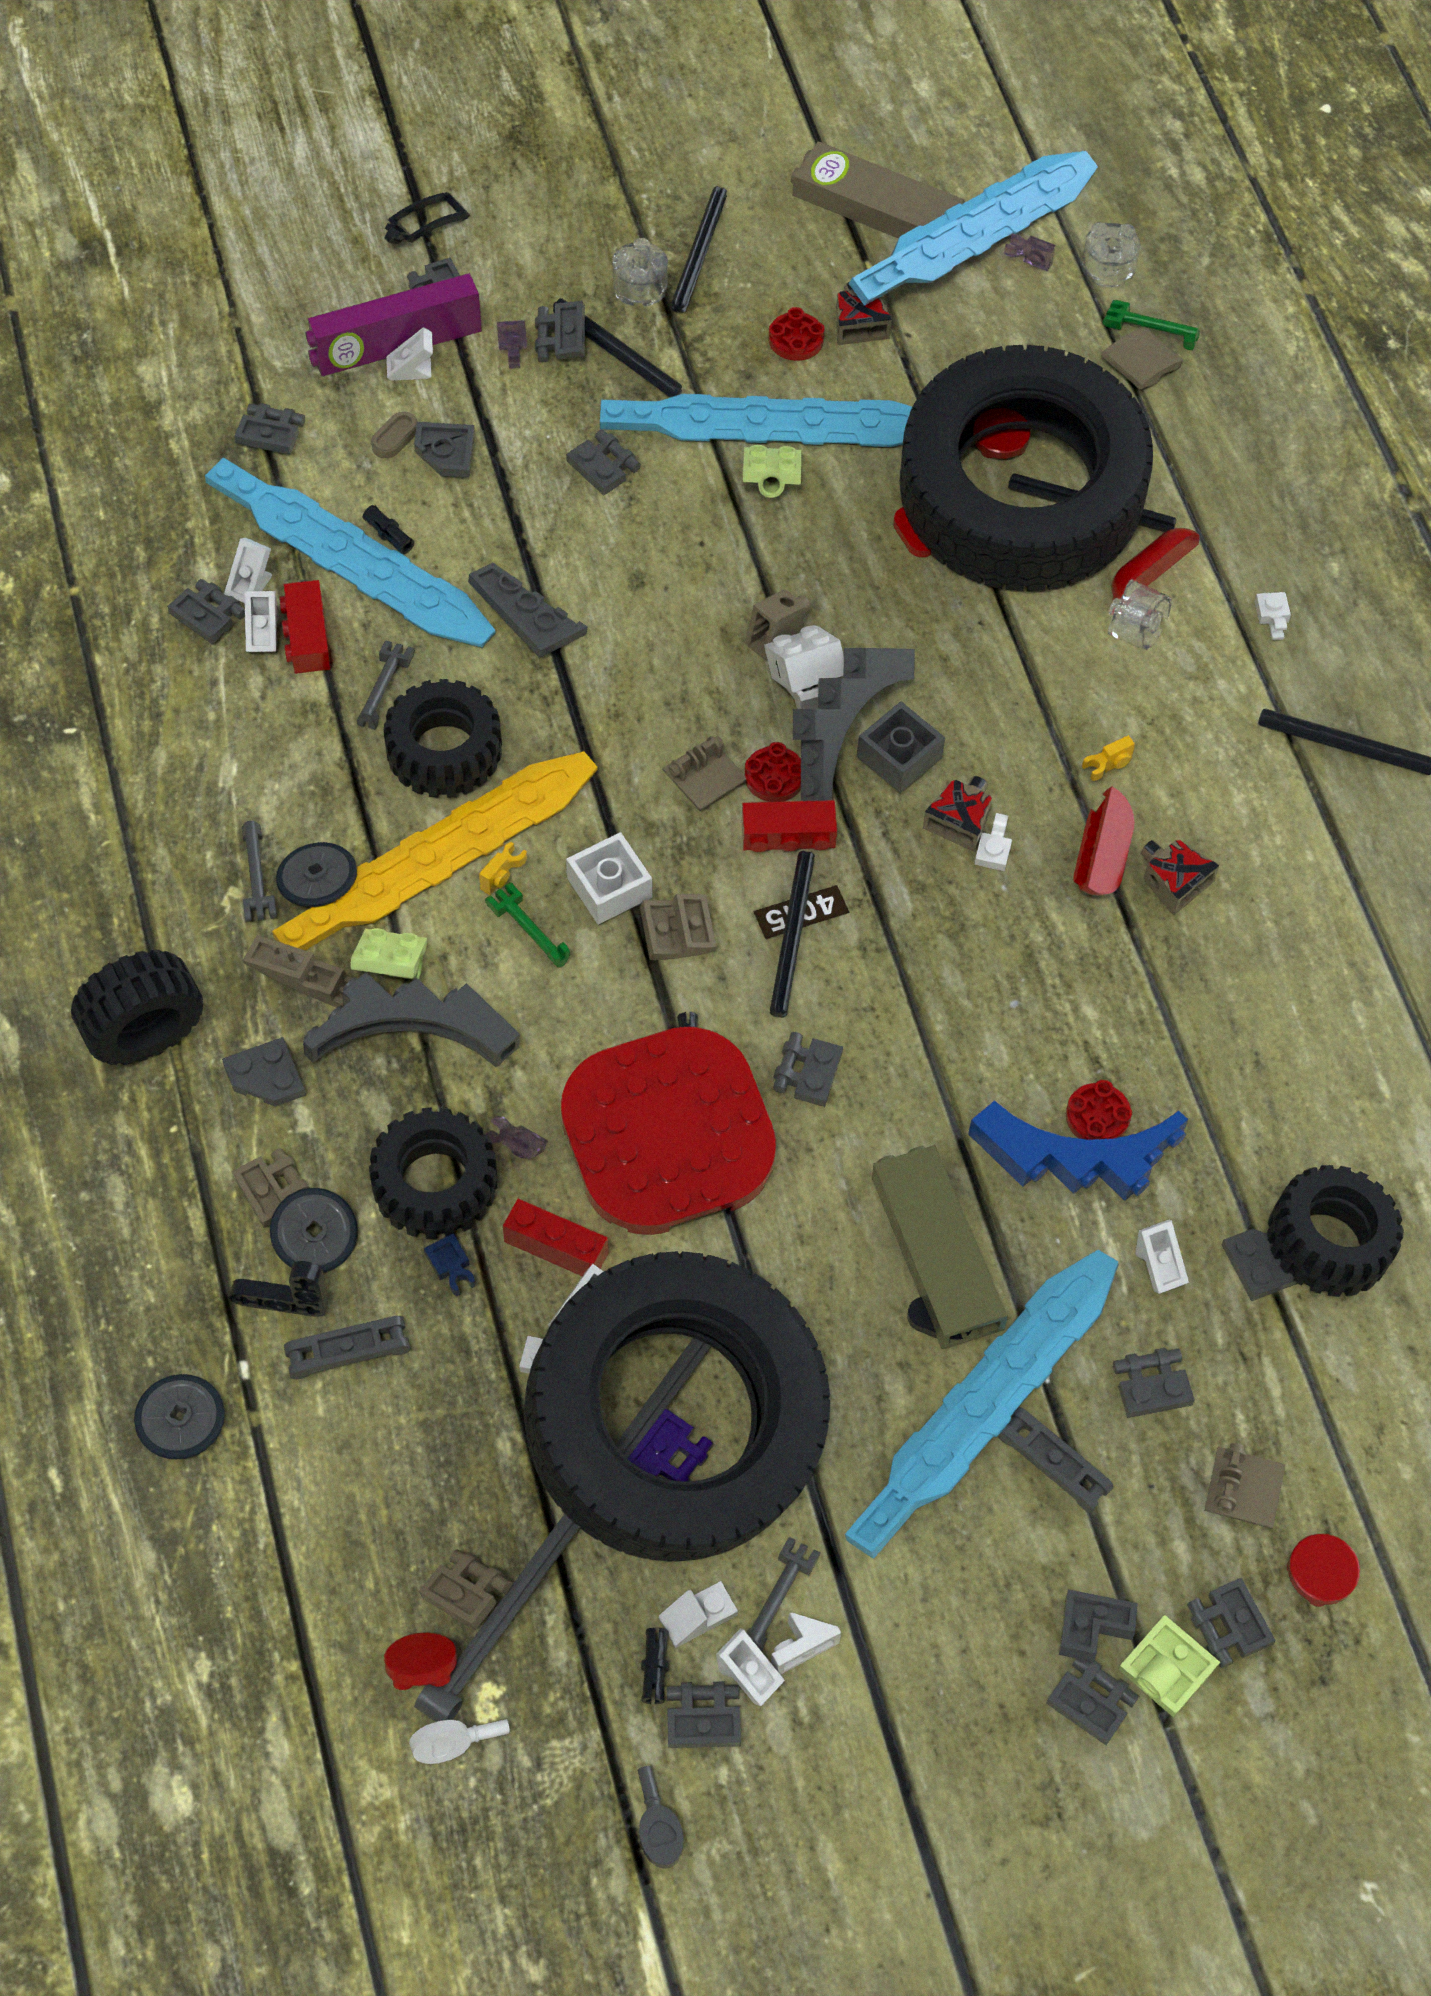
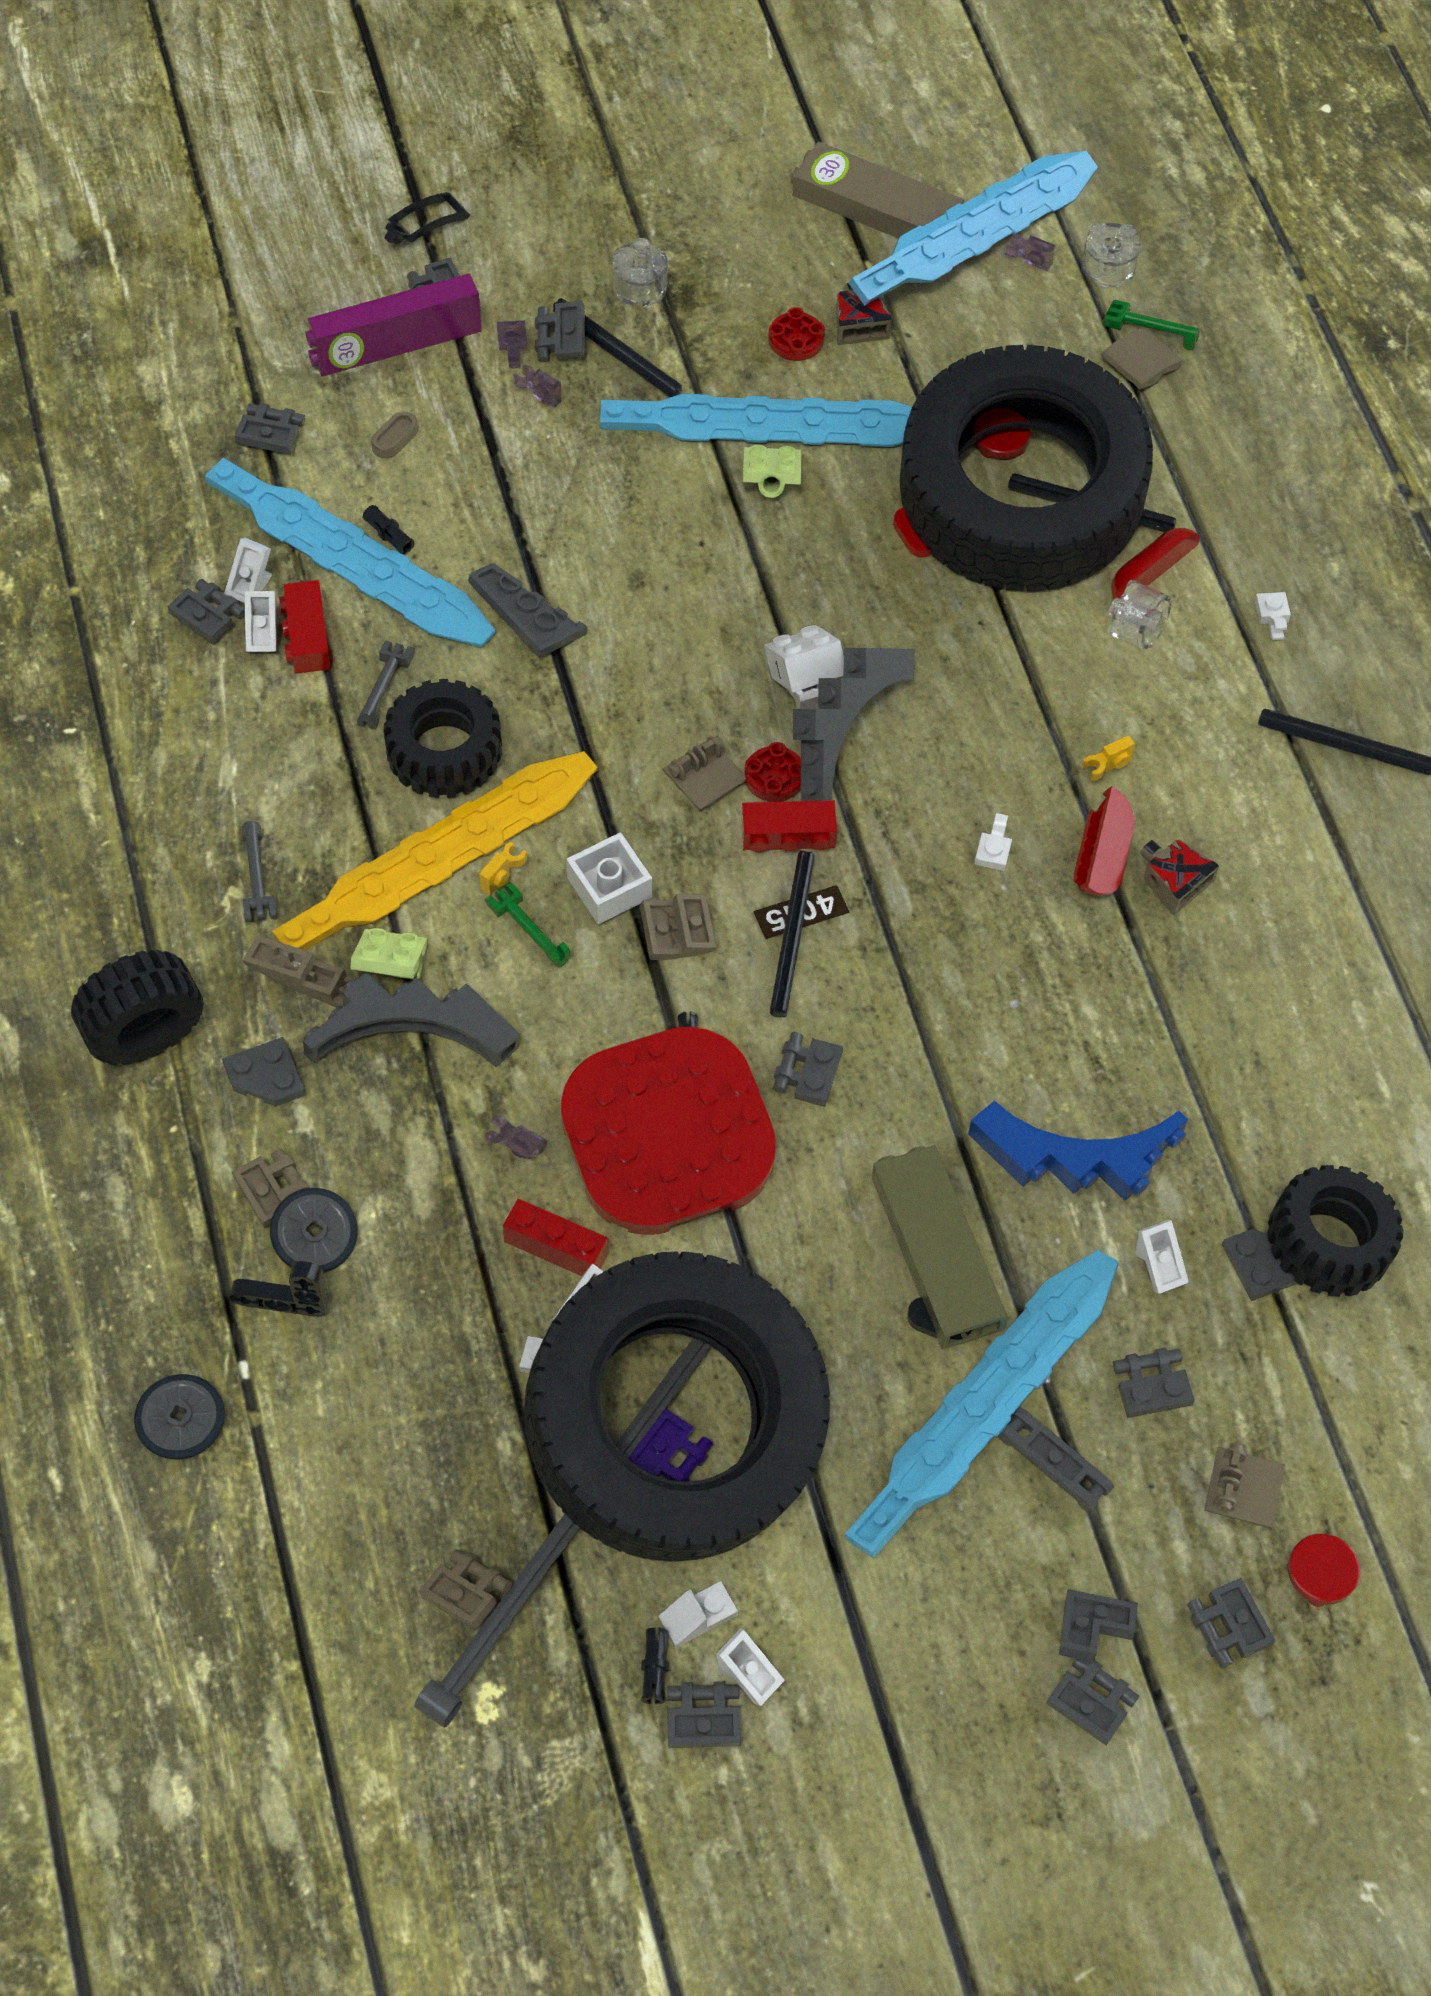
(316, 874): dark grey wheel -> none
(346, 1346): dark grey plate -> none
(411, 358): white slope -> none
(420, 1660): red tile -> none
(427, 1135): black tyre -> none
(445, 447): dark grey plate -> none
(449, 1260): dark blue plate -> none
(450, 1739): white piece -> none
(543, 385): none -> plate
(597, 467): dark grey plate -> none
(659, 1827): dark grey piece -> none
(699, 250): black axle -> none
(775, 617): dark tan torso -> none
(794, 1564): dark grey hinge -> none
(812, 1639): white slope -> none
(900, 746): dark grey brick -> none
(960, 812): torso -> none
(1098, 1111): red tile -> none
(1169, 1666): yellowish green plate -> none

